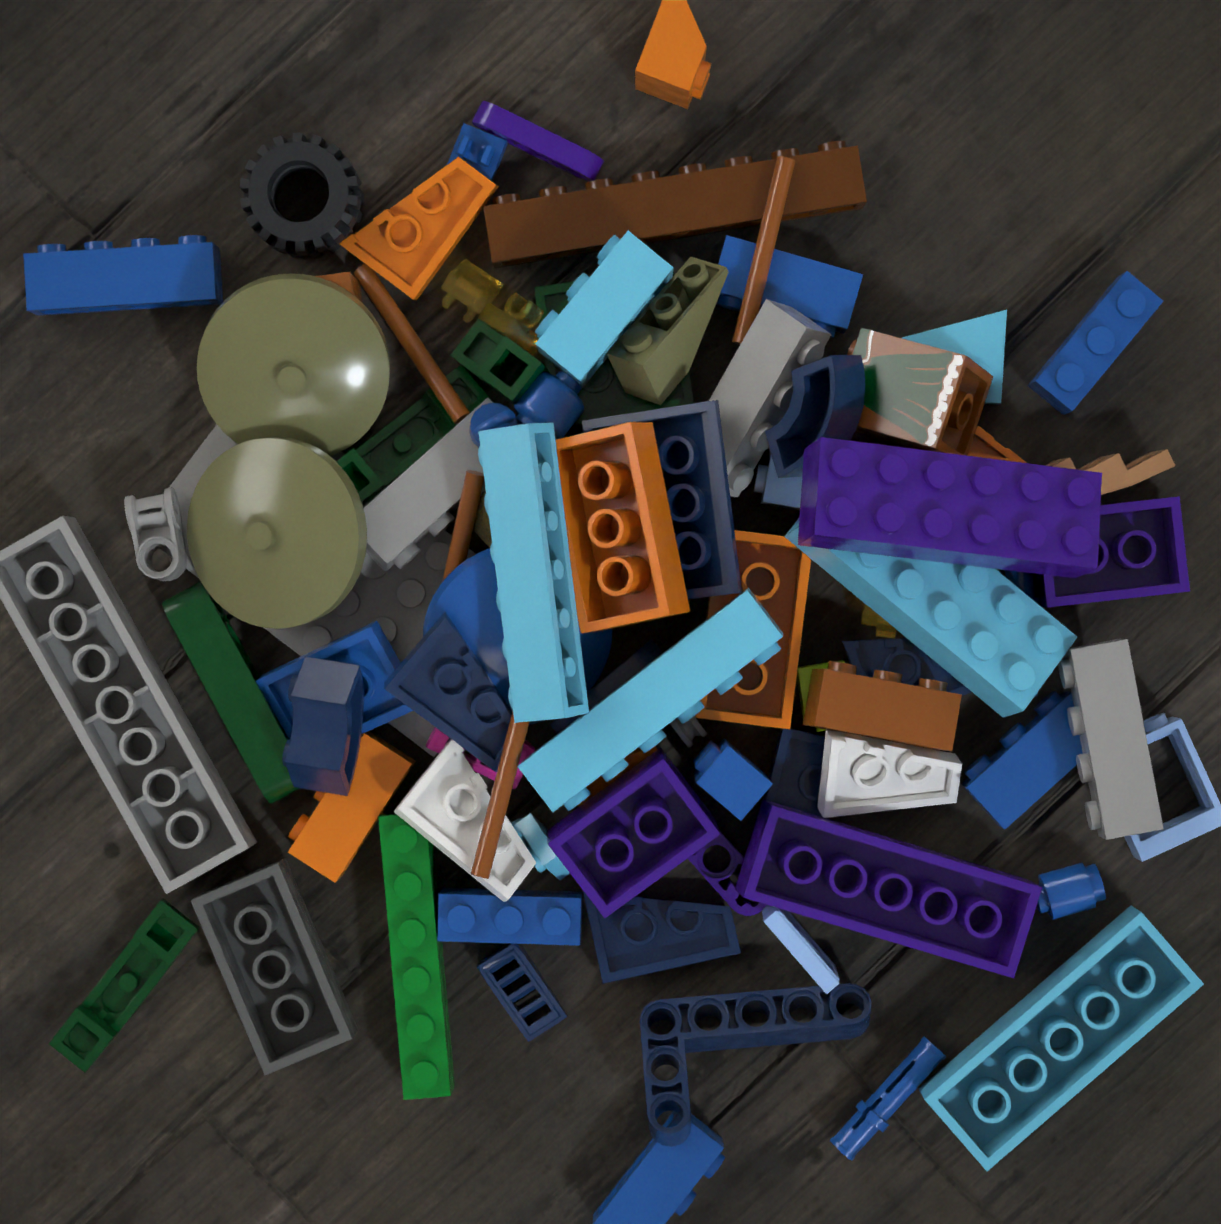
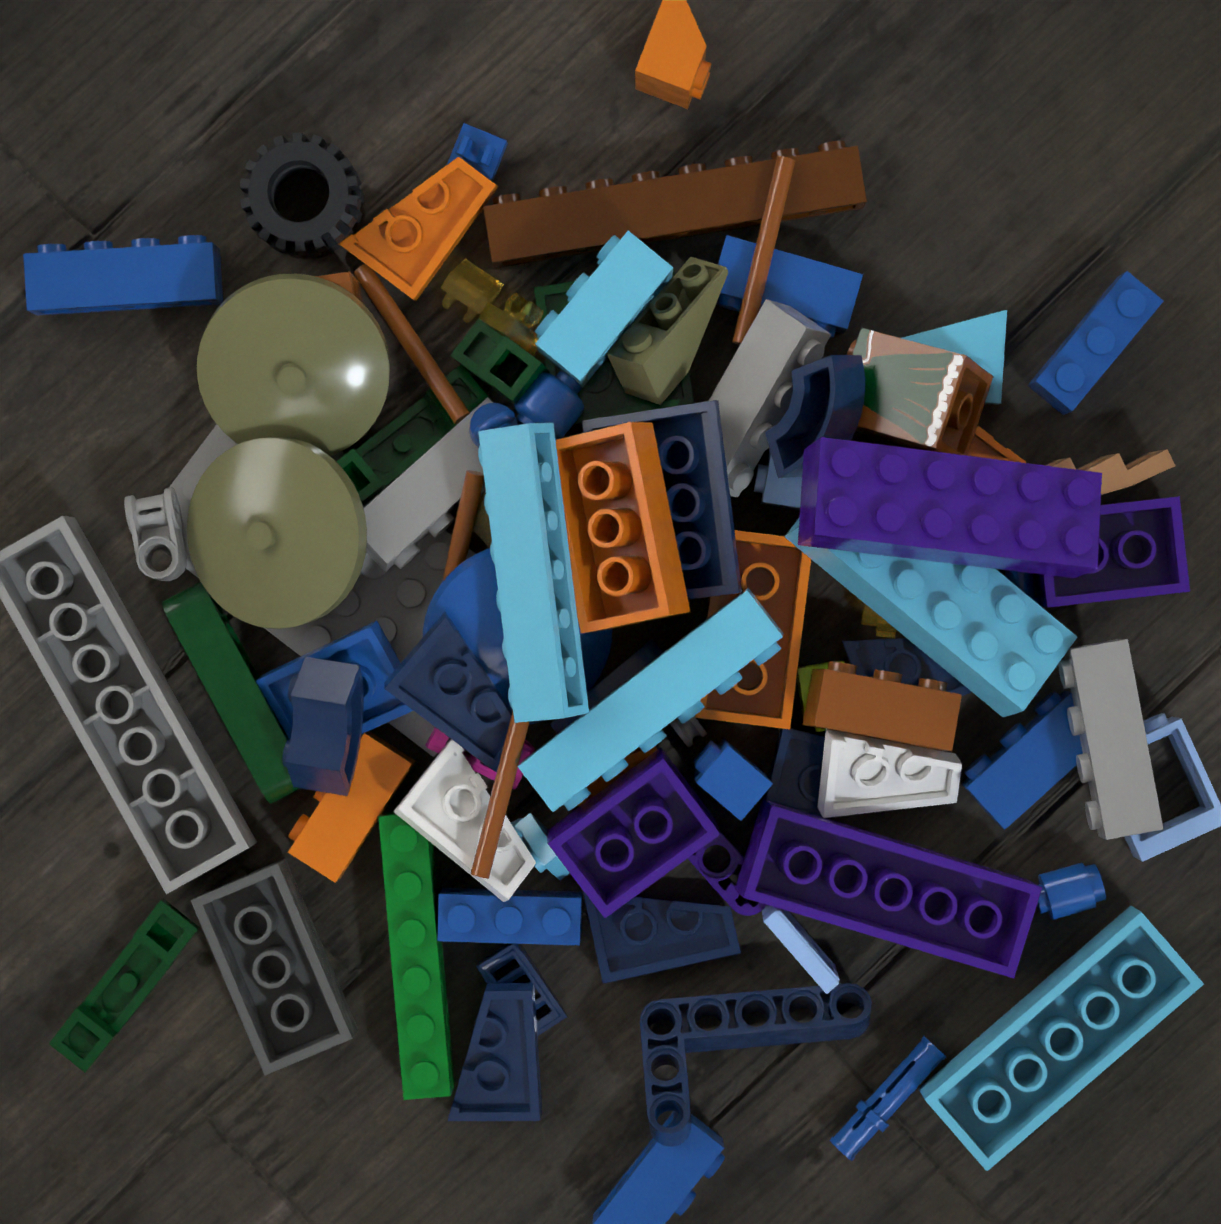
(502, 1060): none -> dark blue wing
(538, 141): dark purple beam -> none

